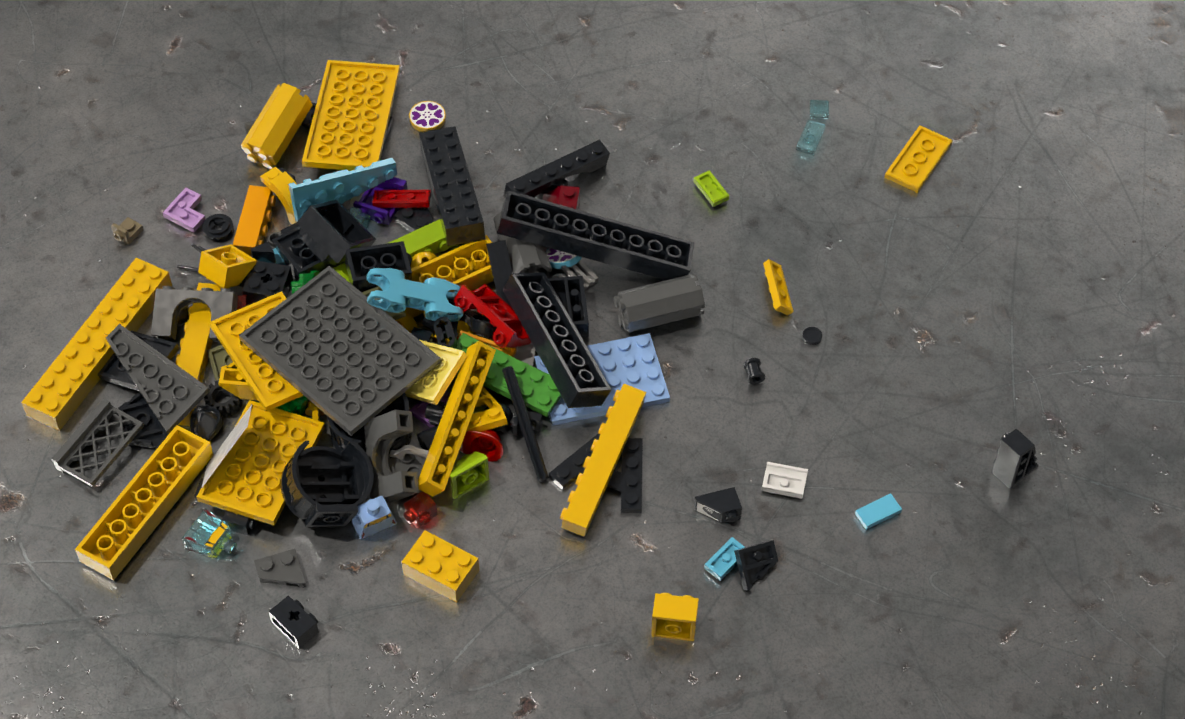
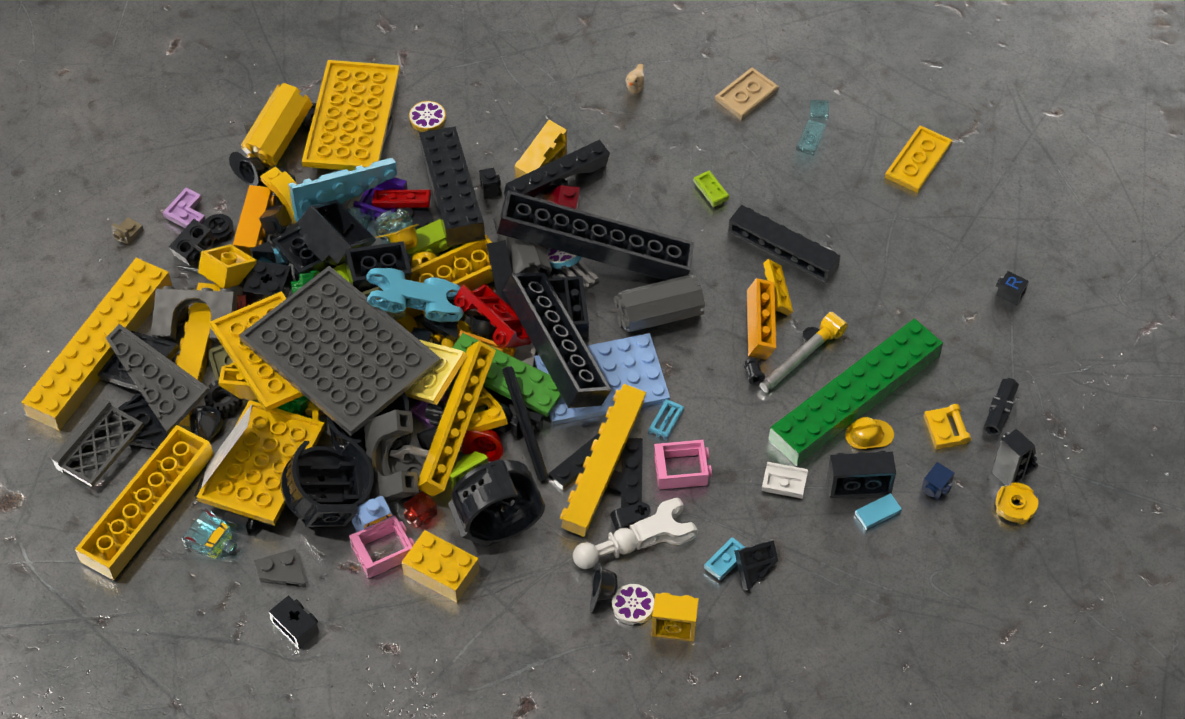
(187, 238): none -> black brick
(247, 168): none -> black piece
(275, 219): none -> black brick
(373, 533): none -> bright pink window
(399, 220): none -> clear light blue plate
(407, 235): none -> yellow piece
(442, 335): black beam -> none
(485, 491): none -> black piece
(490, 183): none -> black brick
(545, 148): none -> yellow wedge
(603, 585): none -> black piece
(629, 515): none -> black piece
(633, 604): none -> tile
(635, 79): none -> tan animal
(642, 534): none -> white piece
(660, 432): none -> medium azure tile
(681, 449): none -> bright pink window
(719, 505): black slope -> none
(746, 93): none -> tan tile
(761, 319): none -> light orange brick
(784, 243): none -> black brick
(830, 327): none -> flat silver piece
(855, 392): none -> green brick
(861, 474): none -> black brick
(869, 433): none -> yellow piece
(938, 481): none -> dark blue brick
(941, 430): none -> yellow plate
(1001, 406): none -> black piece
(1011, 287): none -> black brick
(1014, 513): none -> yellow plate

